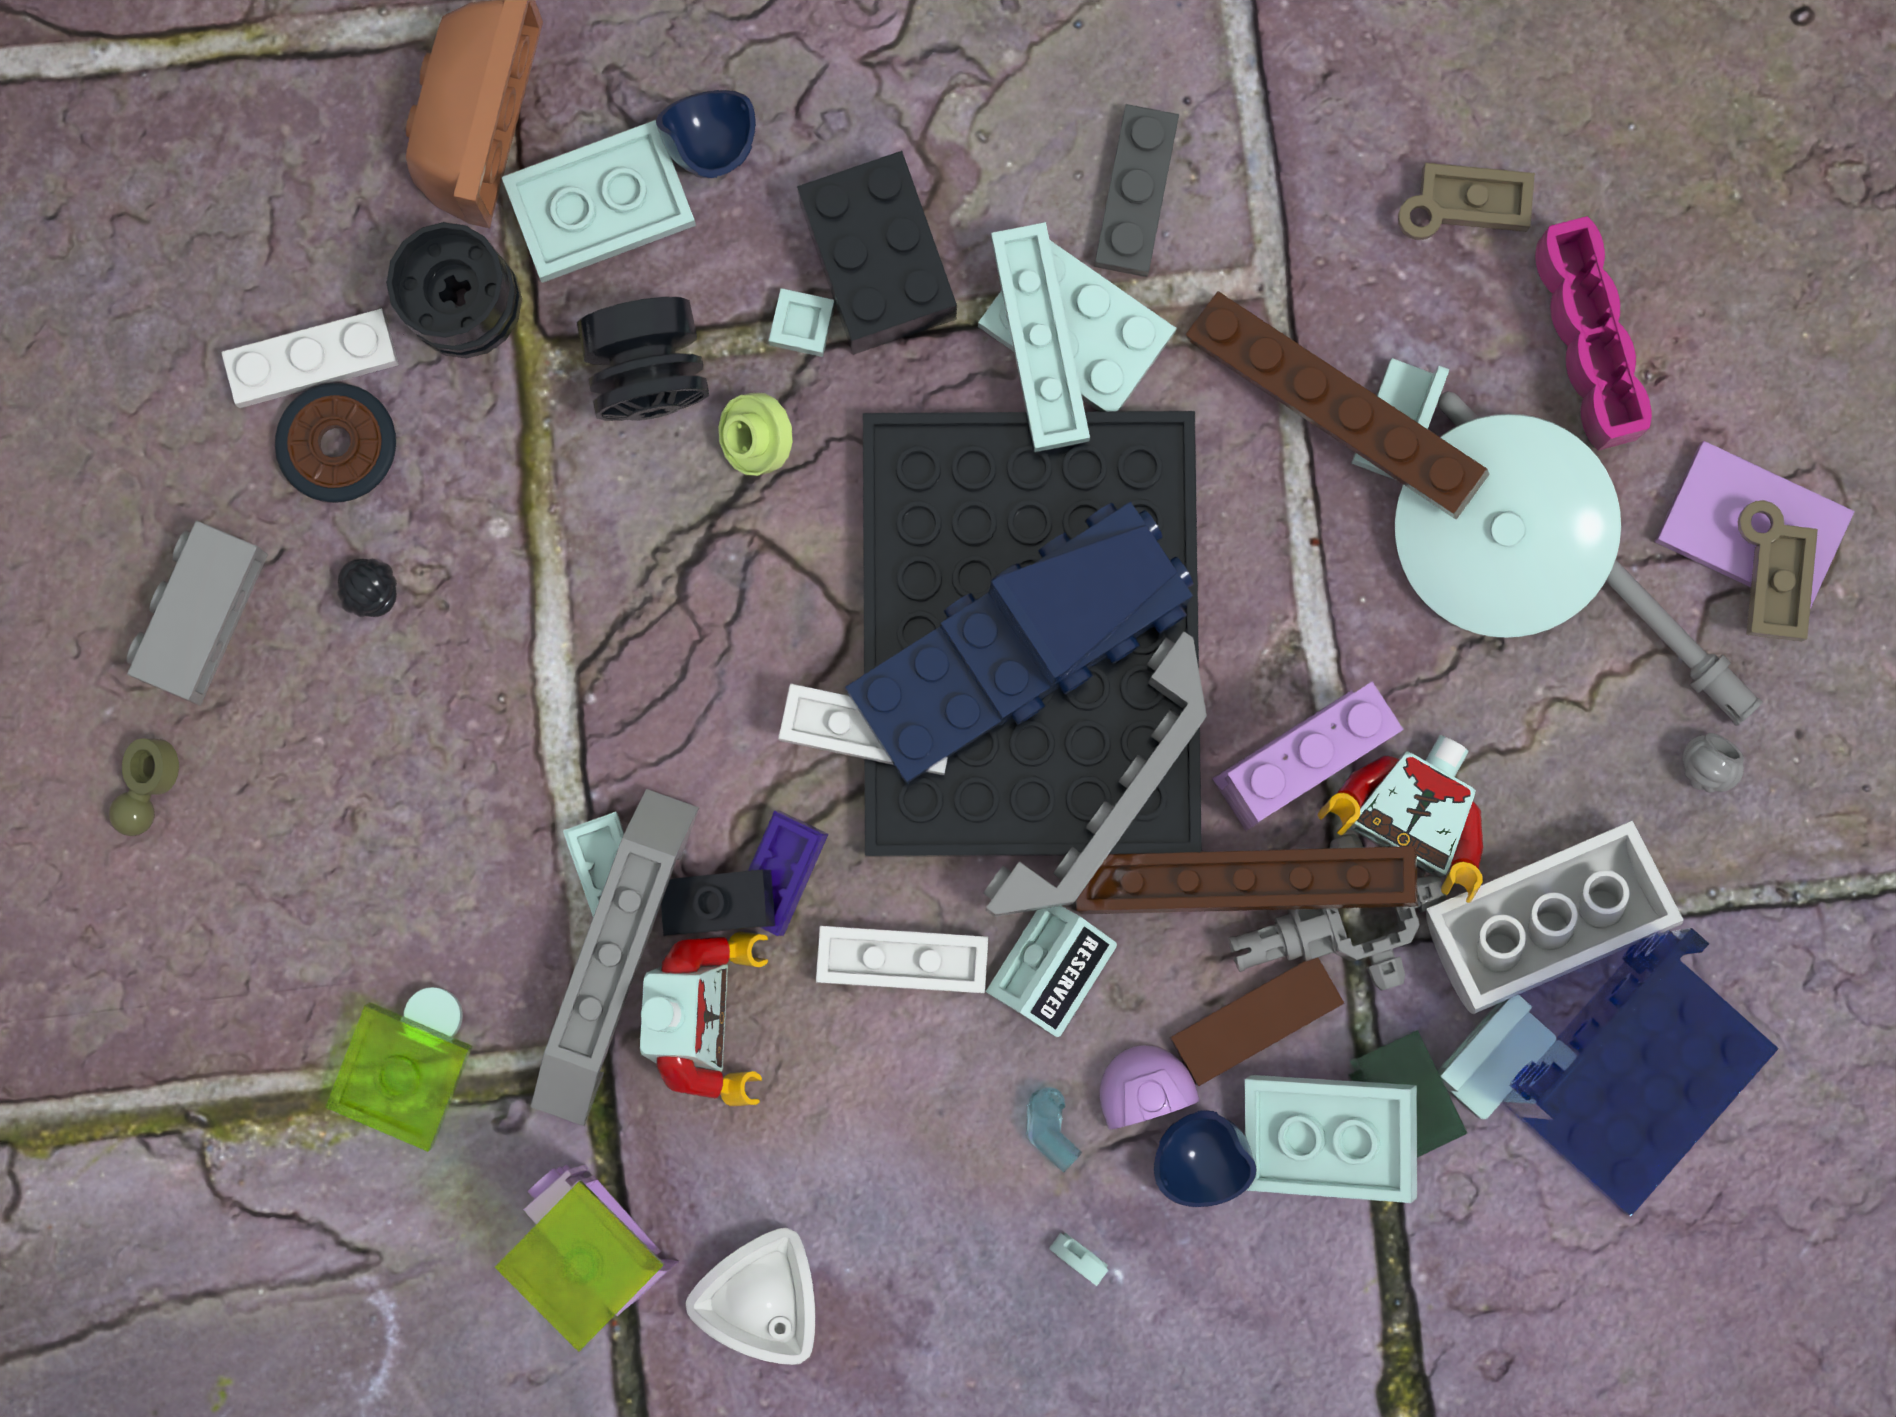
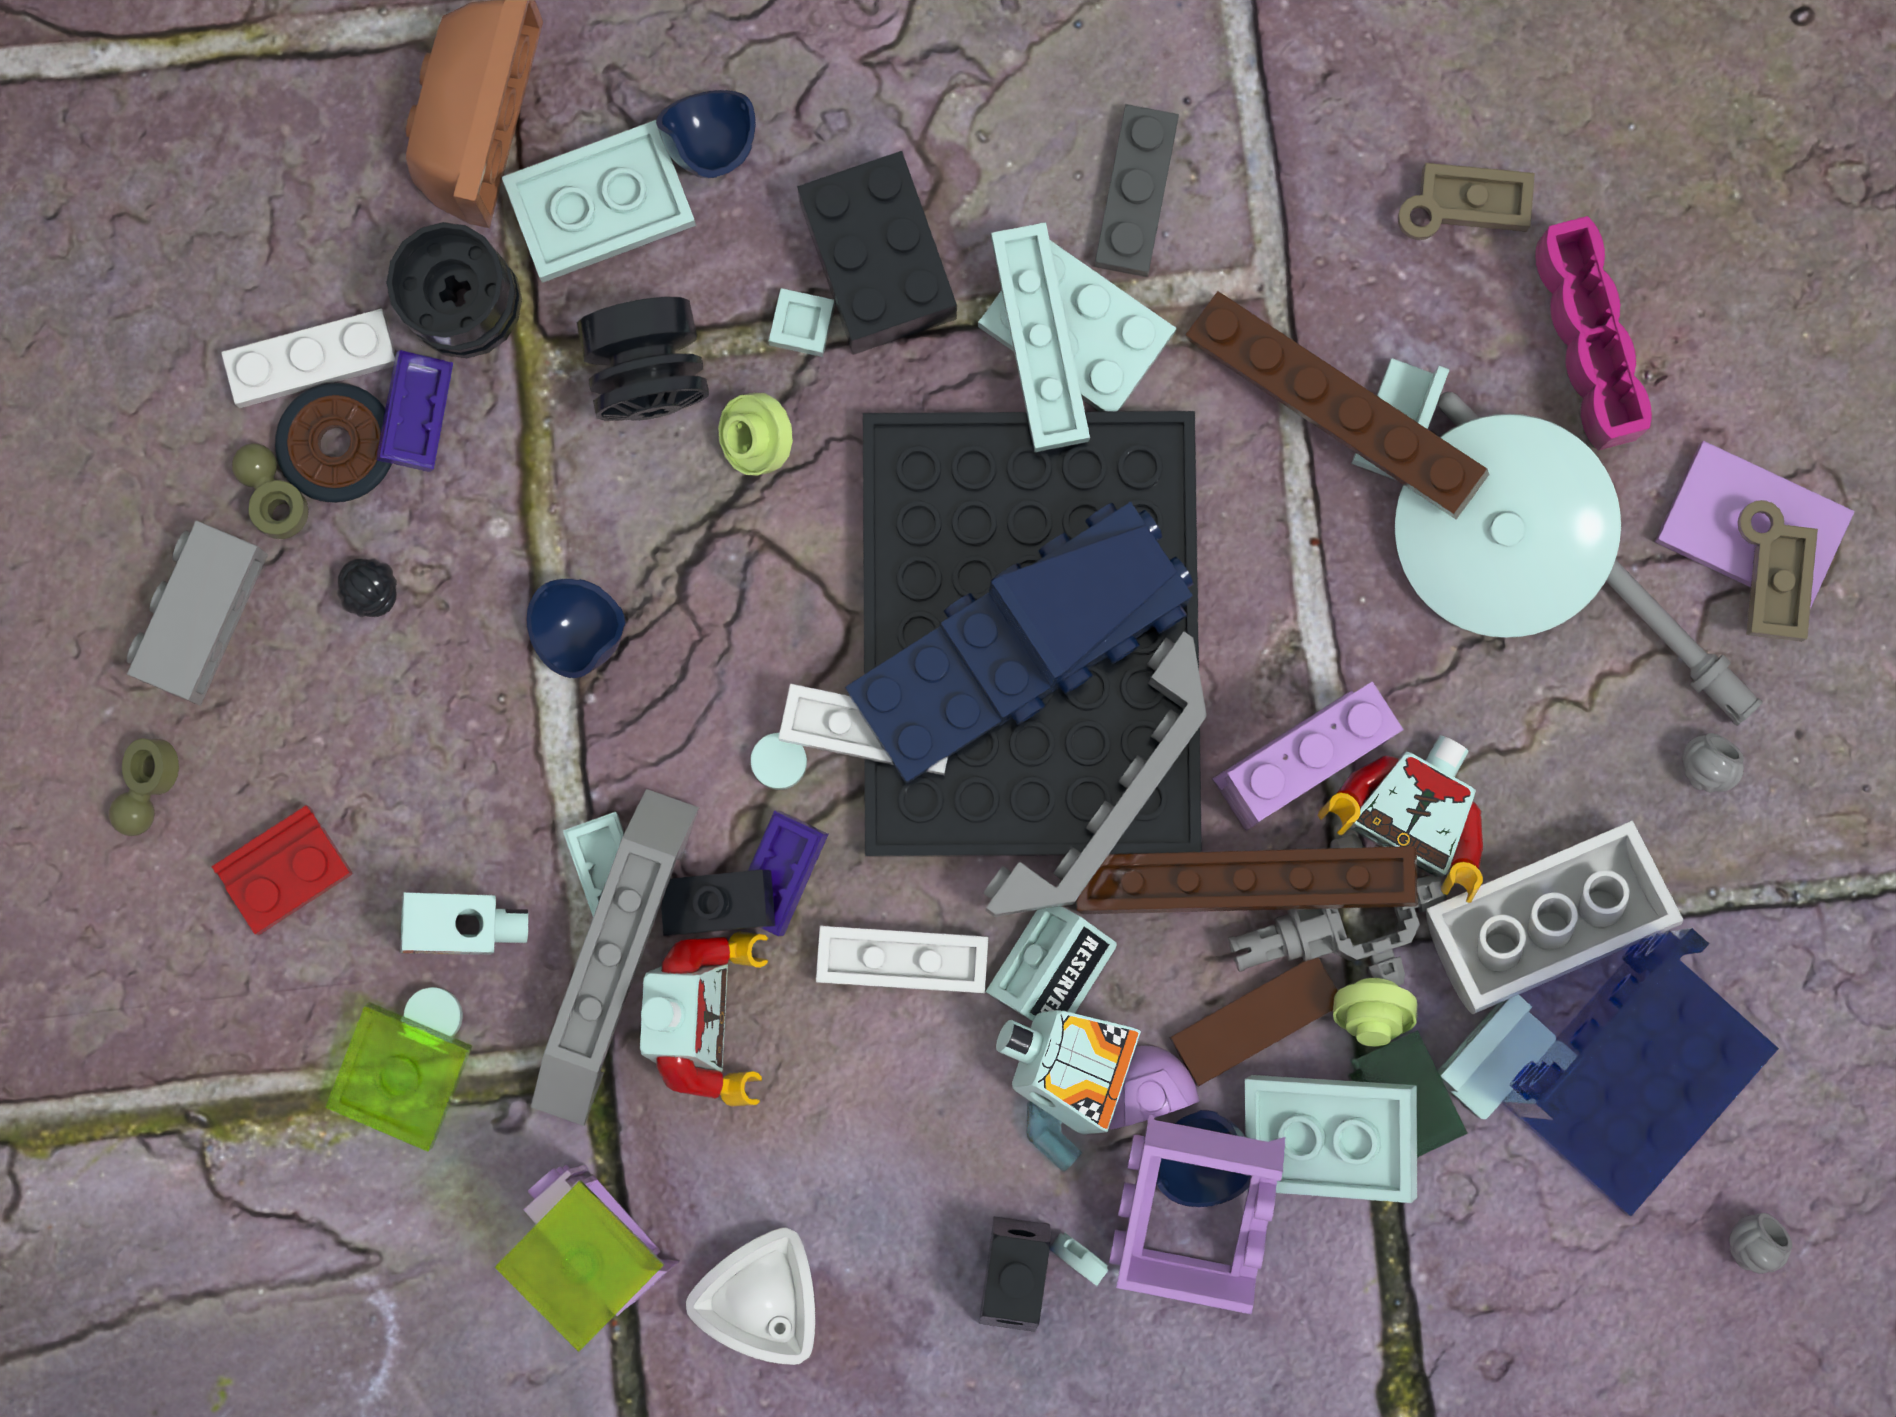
(256, 467): none -> olive plate
(282, 870): none -> red plate
(414, 411): none -> dark purple plate
(430, 924): none -> light aqua torso
(574, 626): none -> dark blue helmet
(778, 763): none -> light aqua tile
(1015, 1274): none -> black torso
(1070, 1066): none -> torso
(1183, 1276): none -> lavender window
(1375, 1011): none -> yellowish green plate
(1760, 1243): none -> light grey piece

